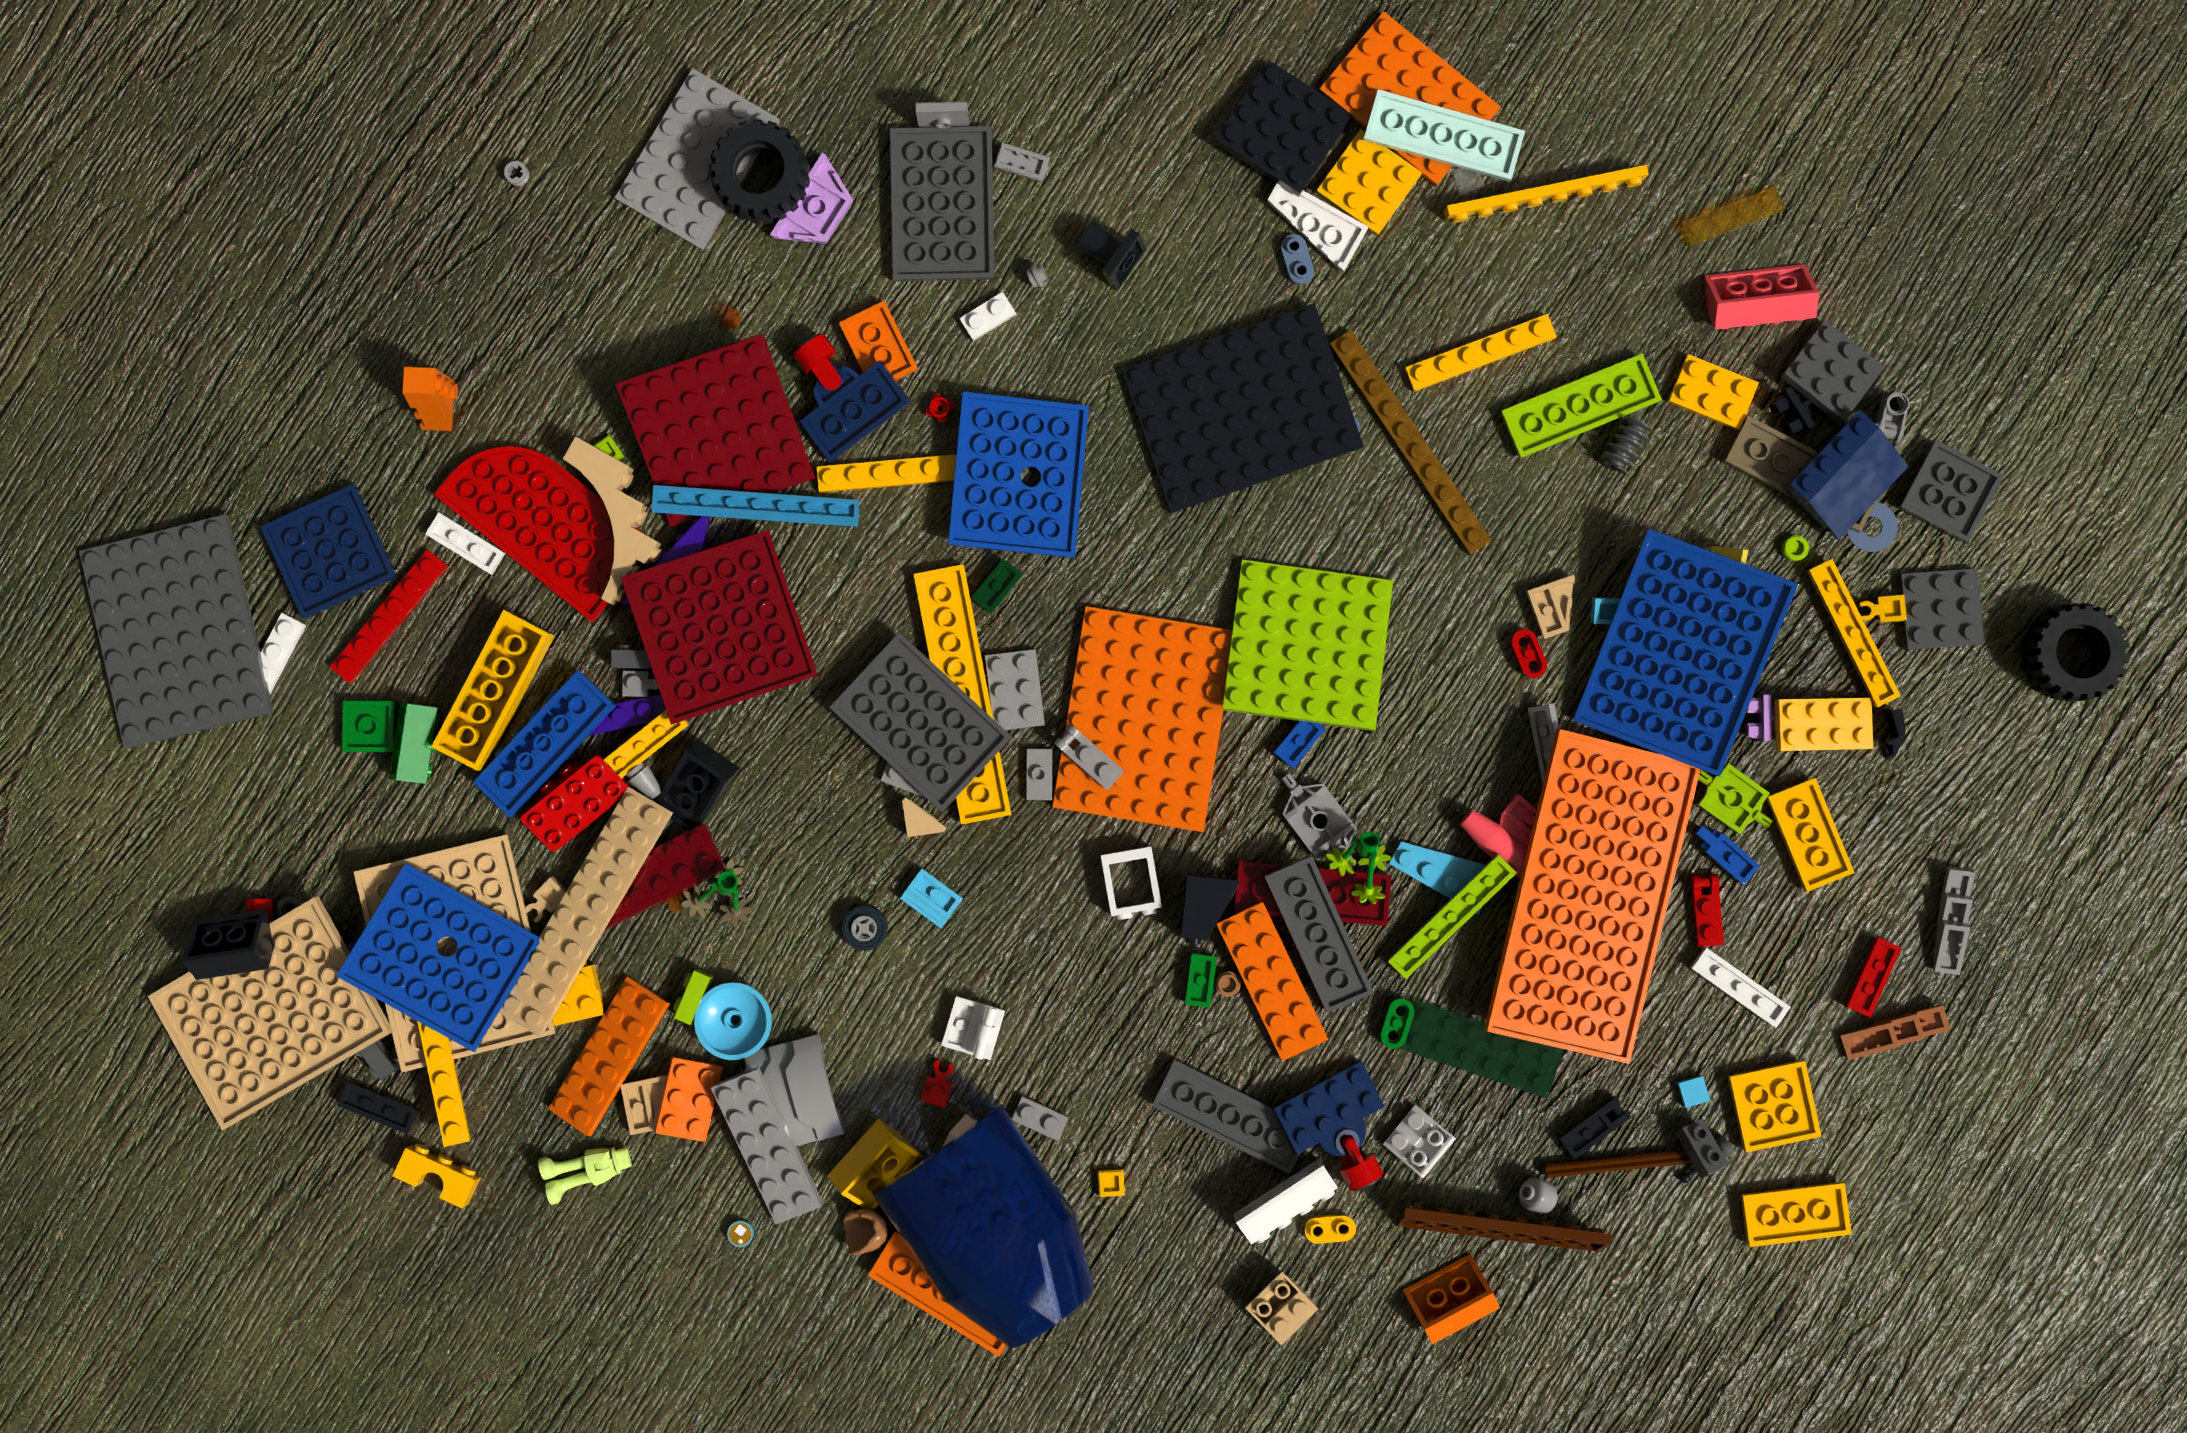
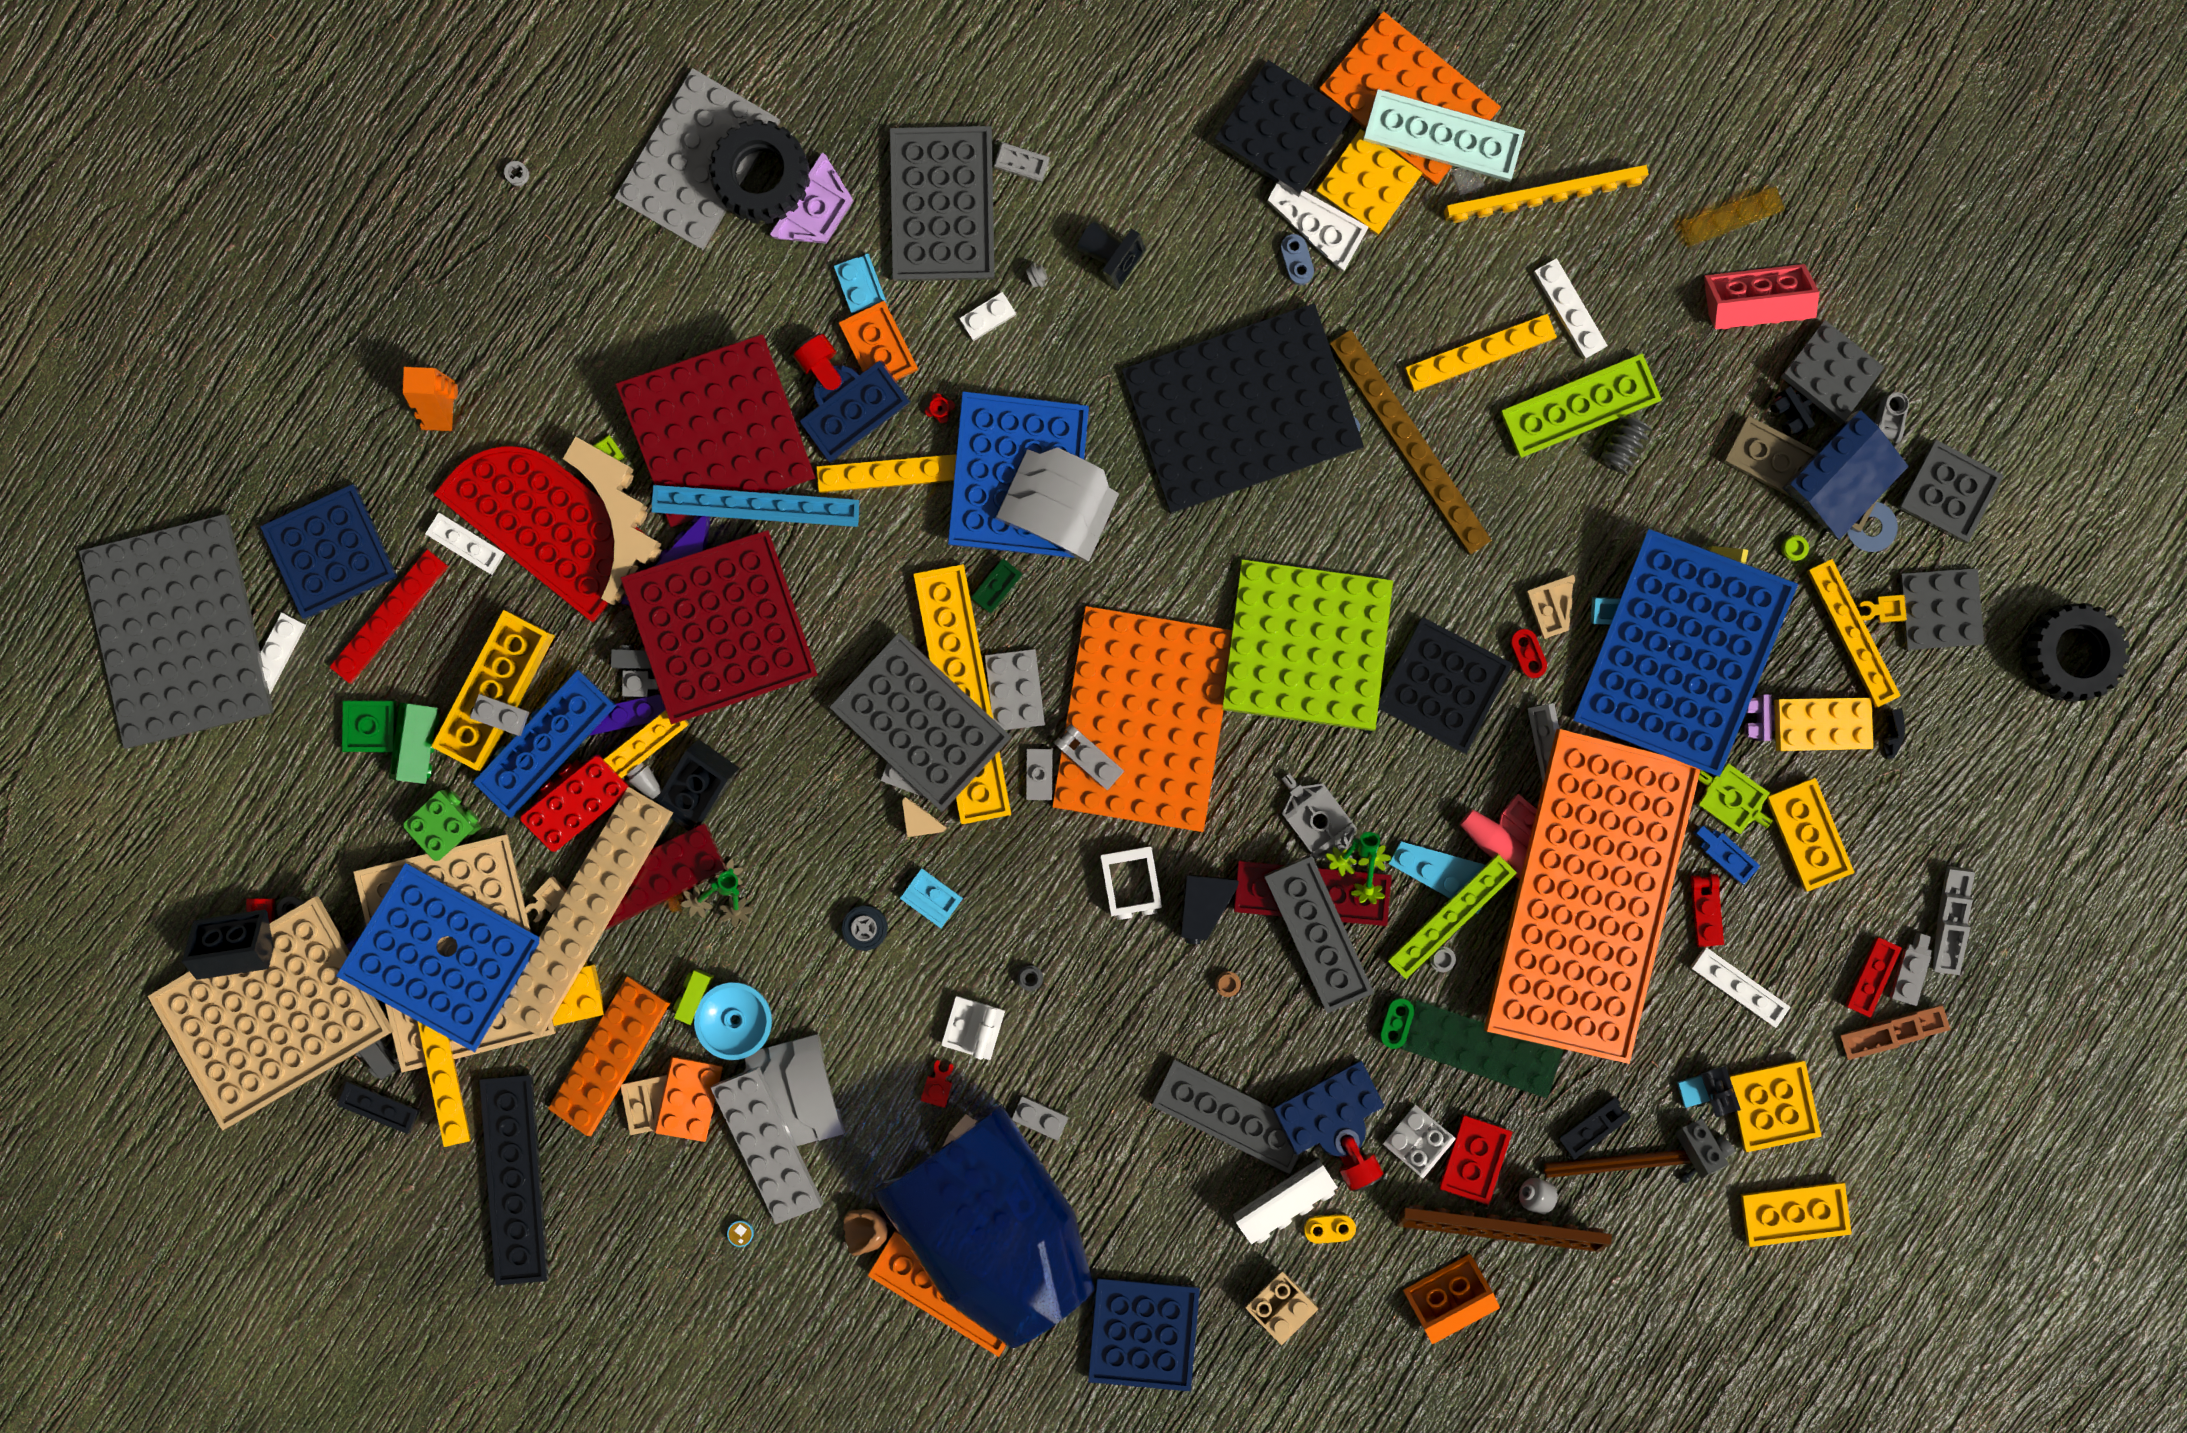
(441, 824): none -> bright green bracket
(458, 1181): yellow arch -> none
(499, 715): none -> light grey plate
(514, 1179): none -> black plate
(599, 1163): yellowish green piece -> none
(731, 318): clear orange plate -> none
(859, 283): none -> medium azure plate
(872, 1161): yellow slope -> none
(942, 114): light grey plate -> none
(1038, 978): none -> dark grey plate
(1059, 501): none -> light grey slope
(1111, 1182): yellow tile -> none
(1144, 1334): none -> dark blue plate
(1200, 980): green plate -> none
(1272, 980): orange plate -> none
(1299, 742): blue plate -> none
(1443, 959): none -> light grey plate
(1444, 685): none -> black plate
(1475, 1159): none -> red plate
(1570, 309): none -> white plate
(1713, 392): yellow plate -> none
(1720, 1091): none -> black hips
(1912, 970): none -> light grey hinge

